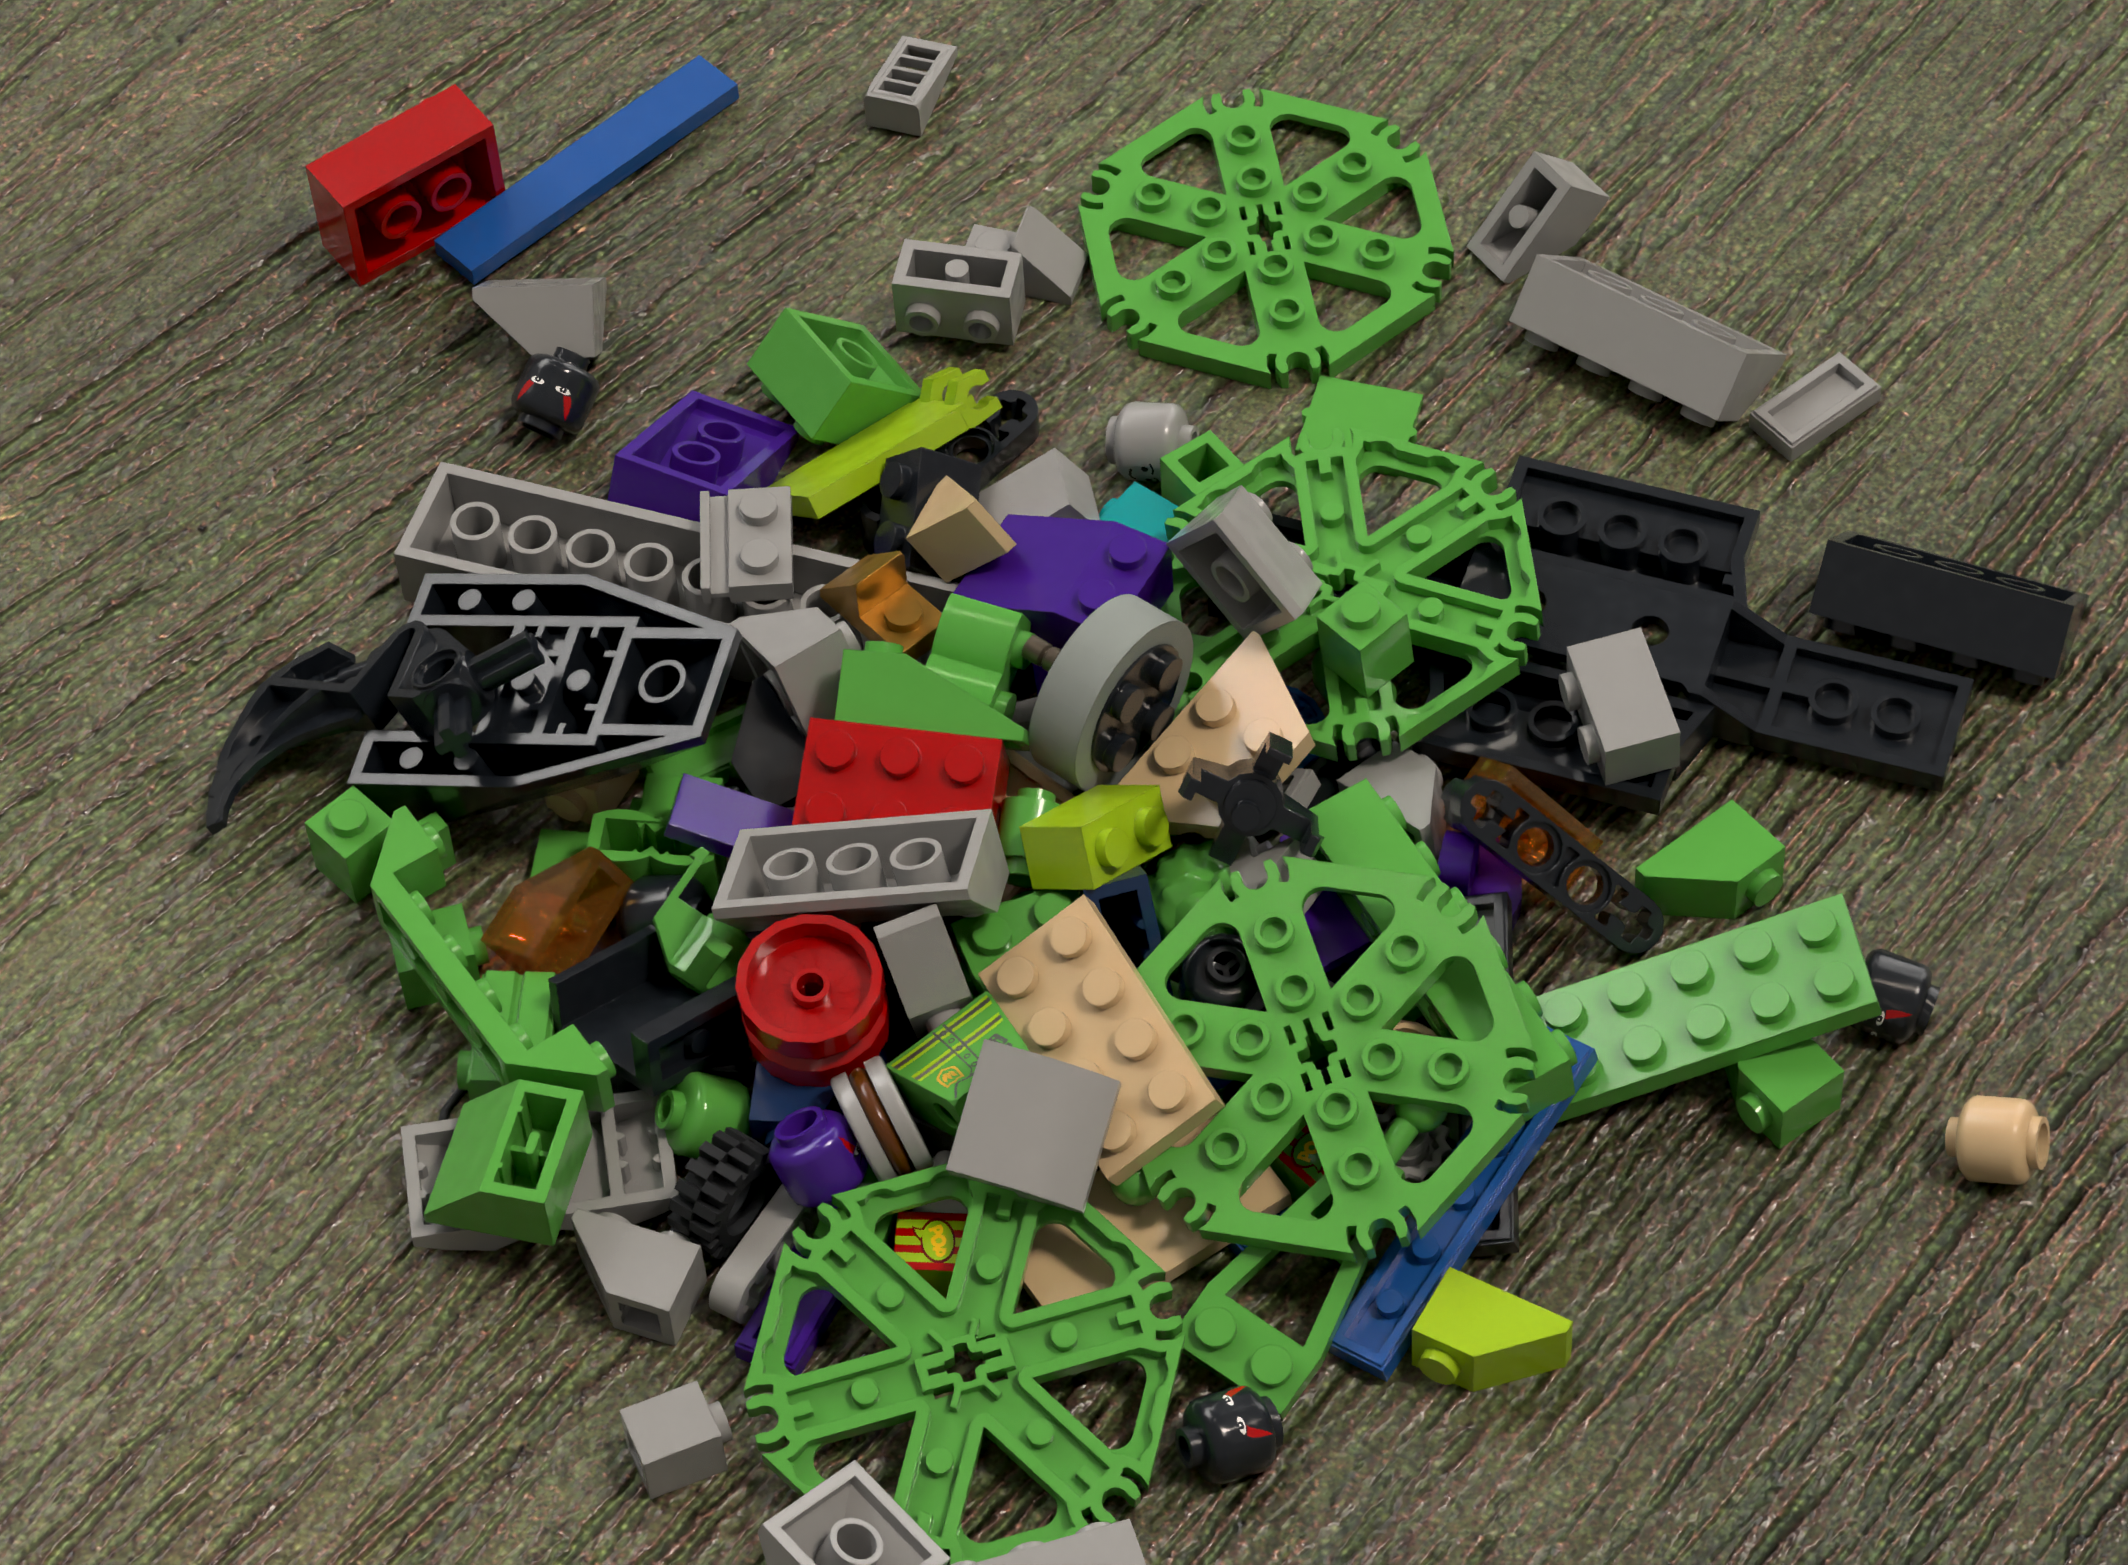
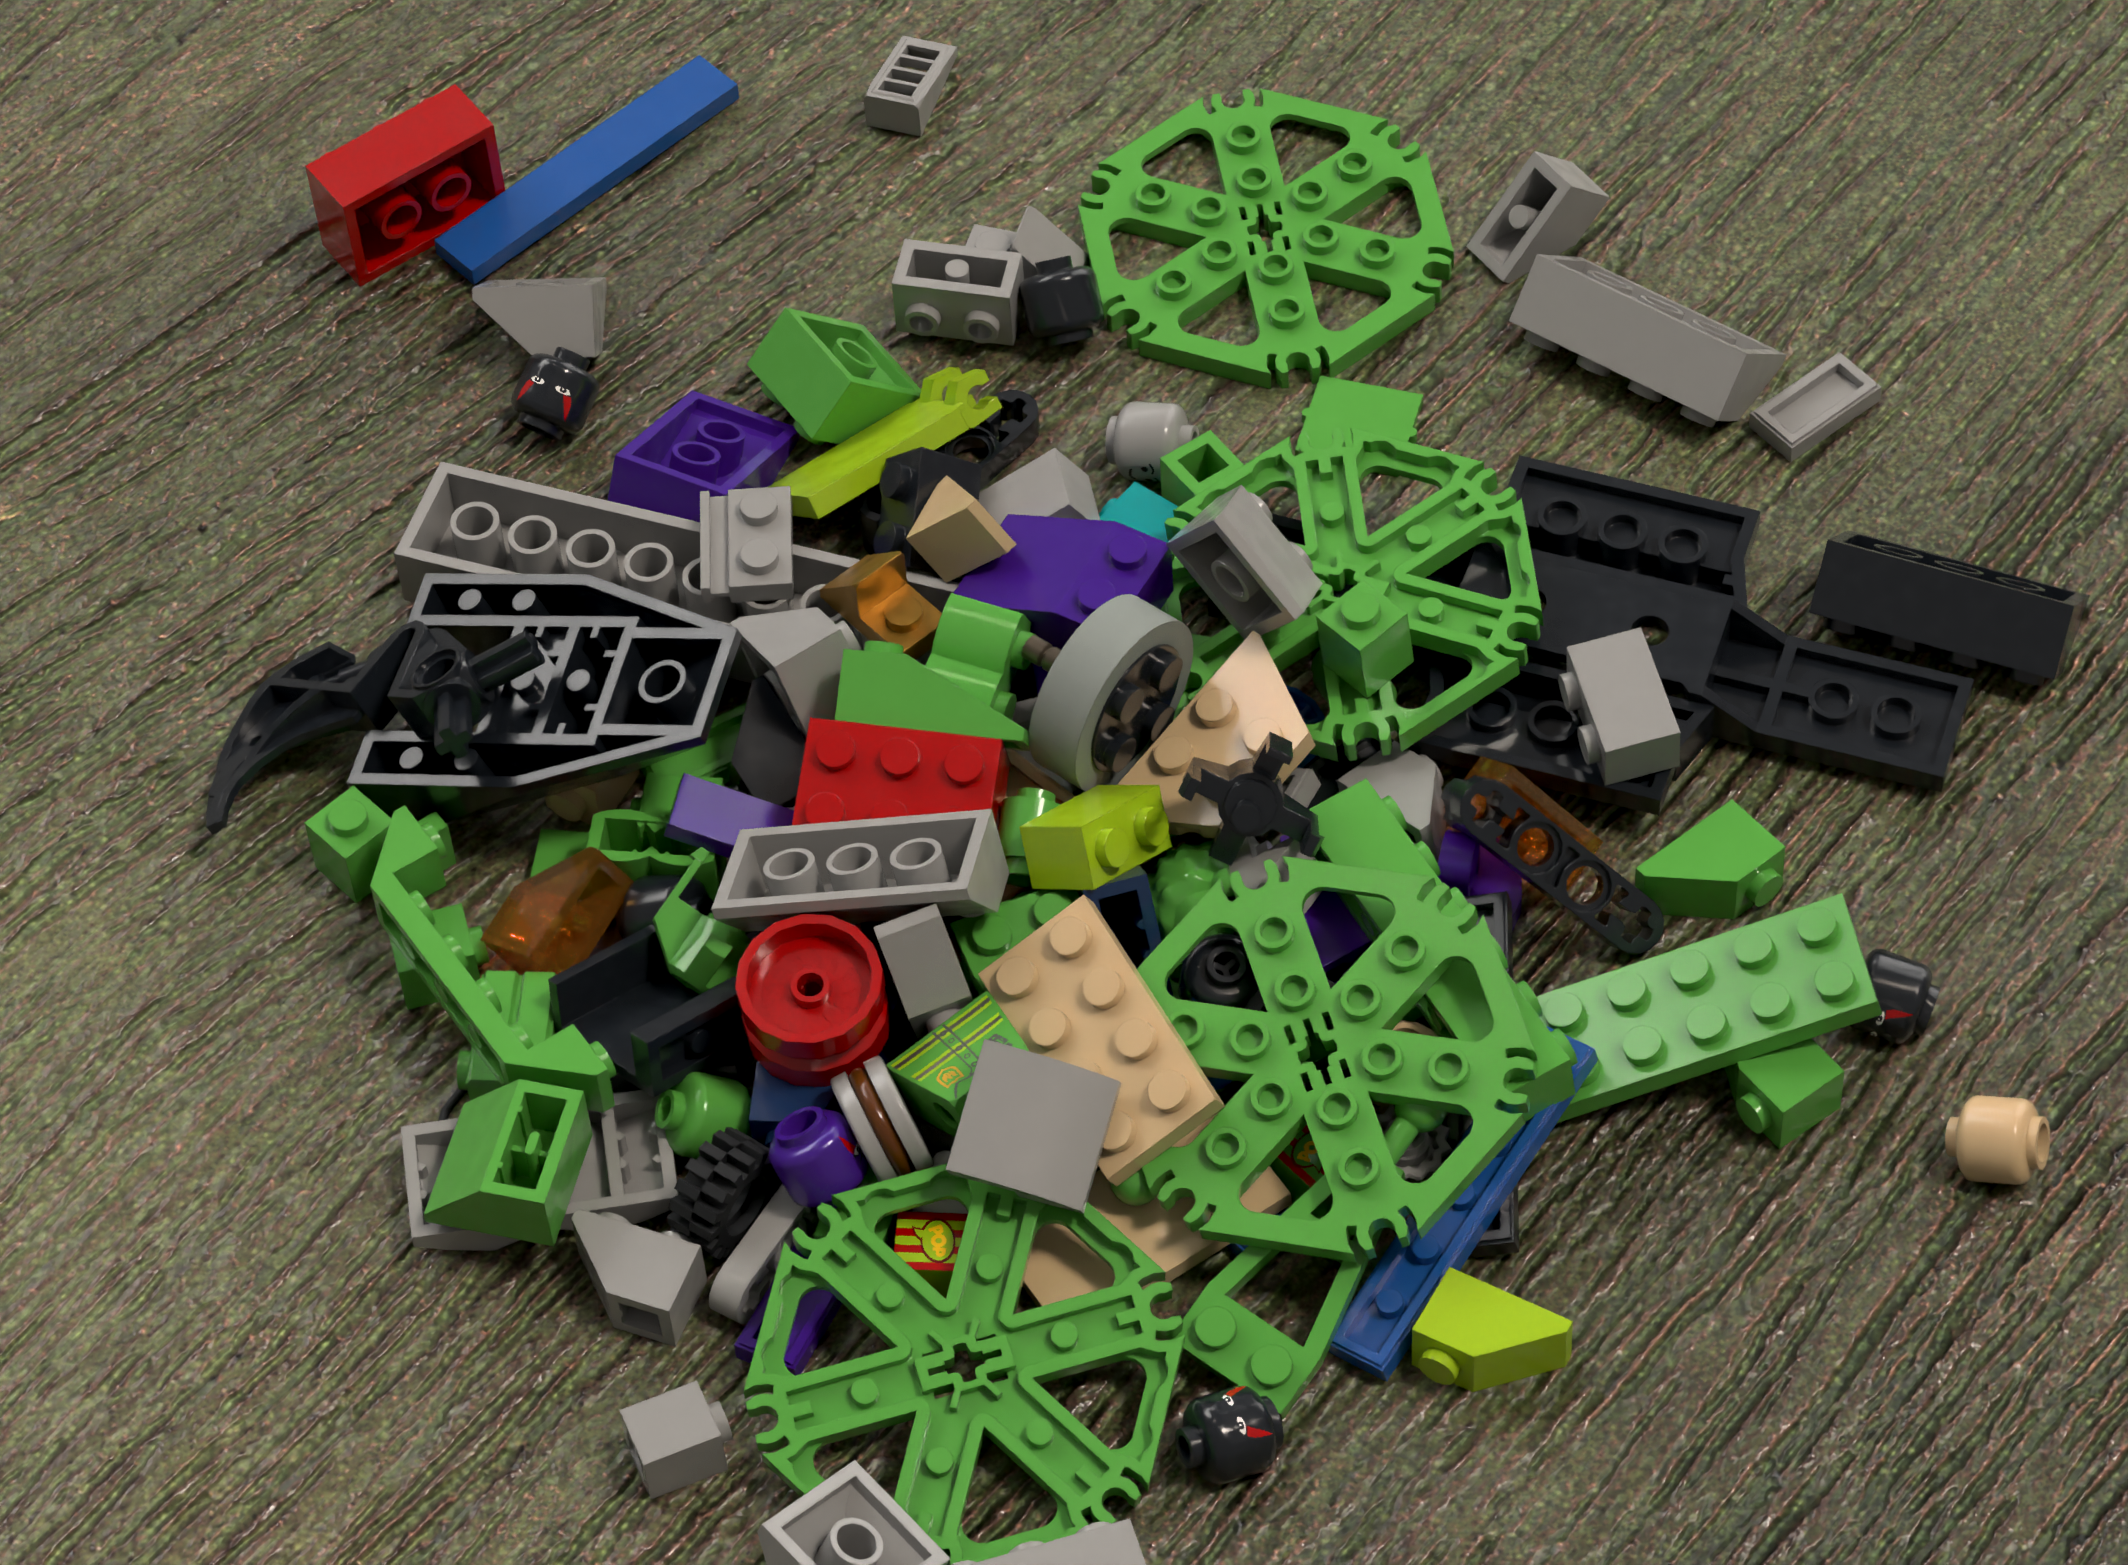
(1061, 301): none -> black head

